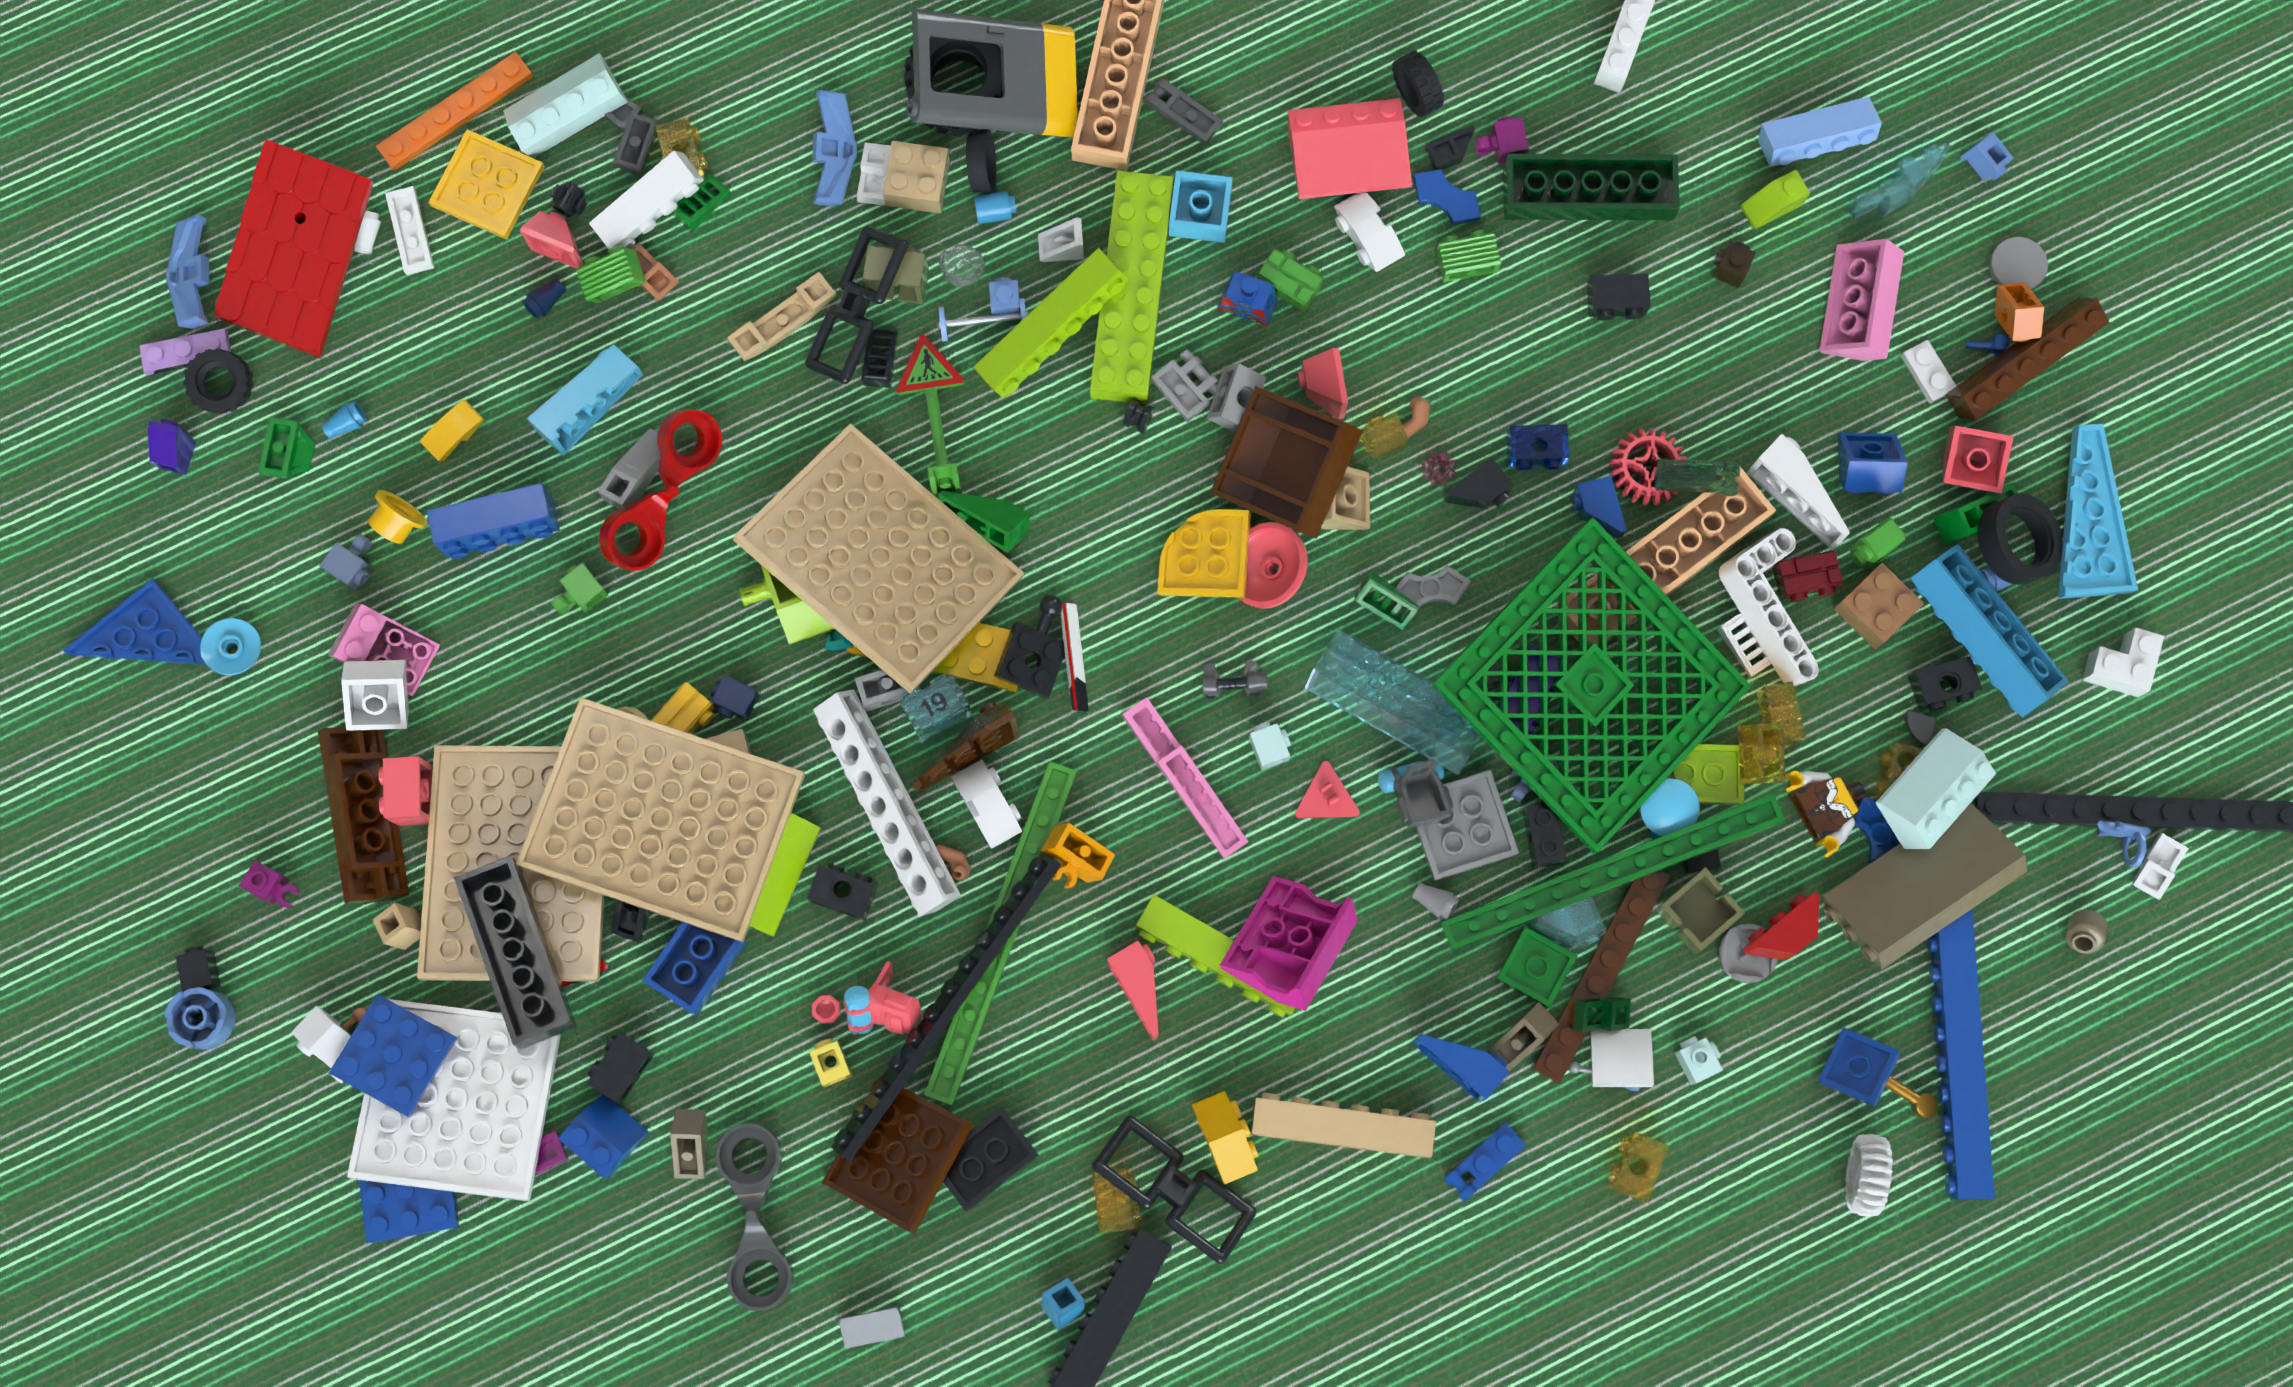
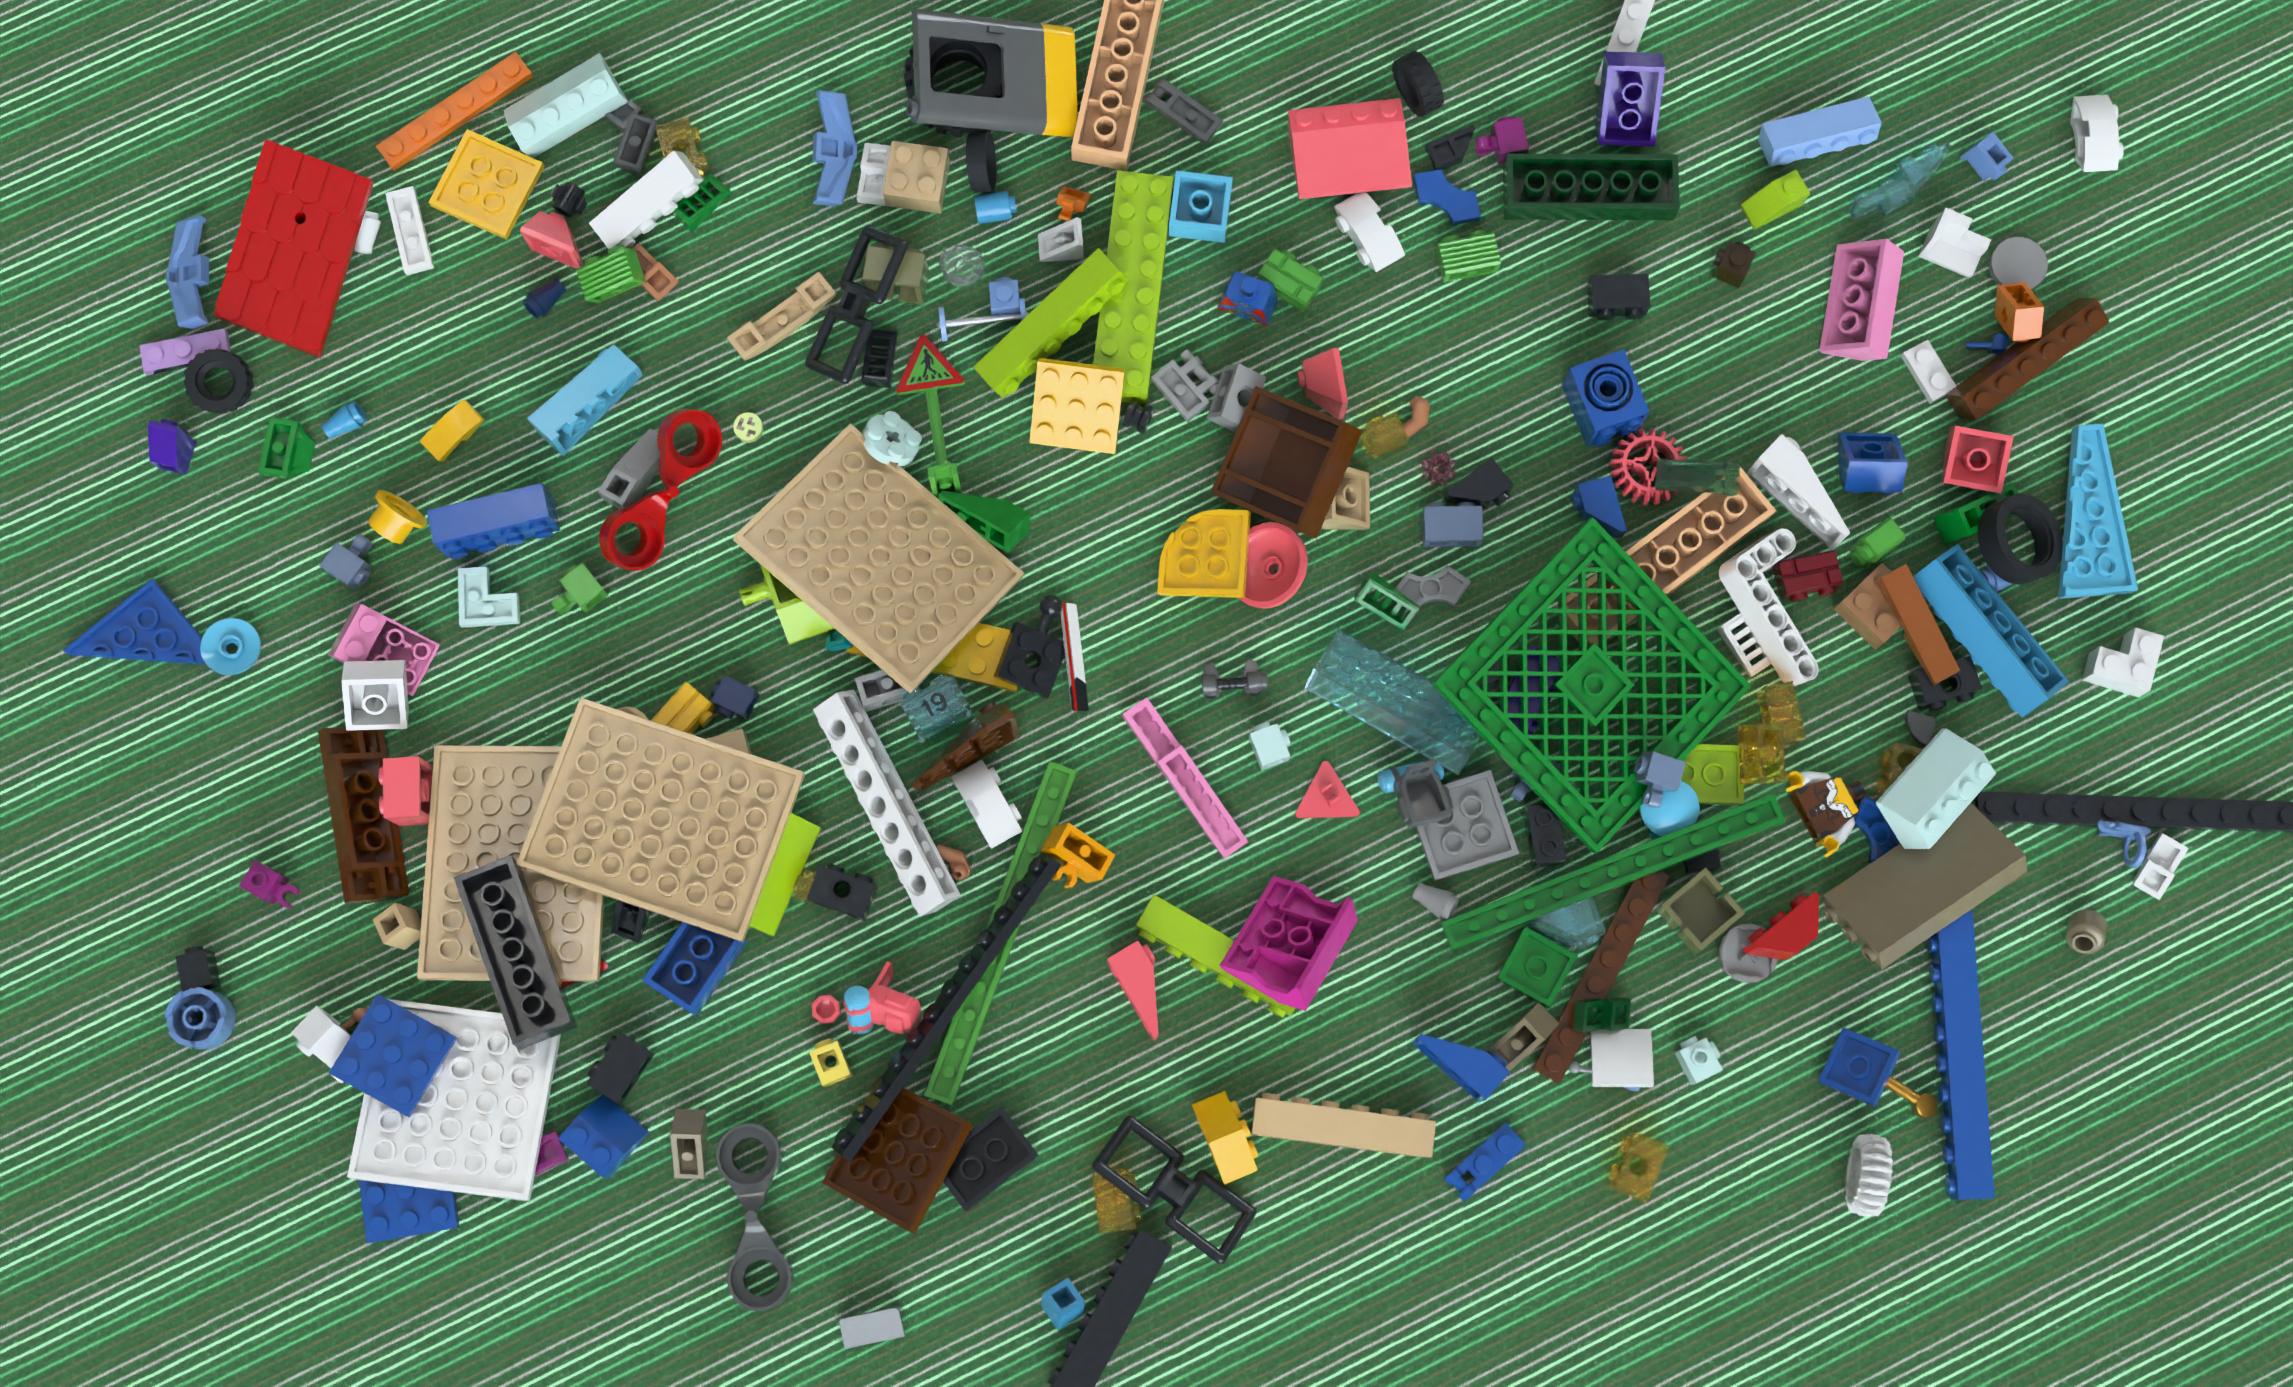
(480, 607): none -> light aqua plate
(748, 427): none -> yellowish green tile
(803, 885): none -> clear yellow plate
(891, 426): none -> light aqua plate
(1072, 202): none -> orange plate
(1077, 405): none -> yellow plate
(1452, 525): none -> sand blue brick
(1550, 438): clear blue brick -> none
(1605, 398): none -> blue brick
(1629, 98): none -> dark purple brick
(1660, 774): none -> sand blue brick
(1919, 624): none -> dark orange slope
(1953, 245): none -> white panel
(2096, 133): none -> white brick

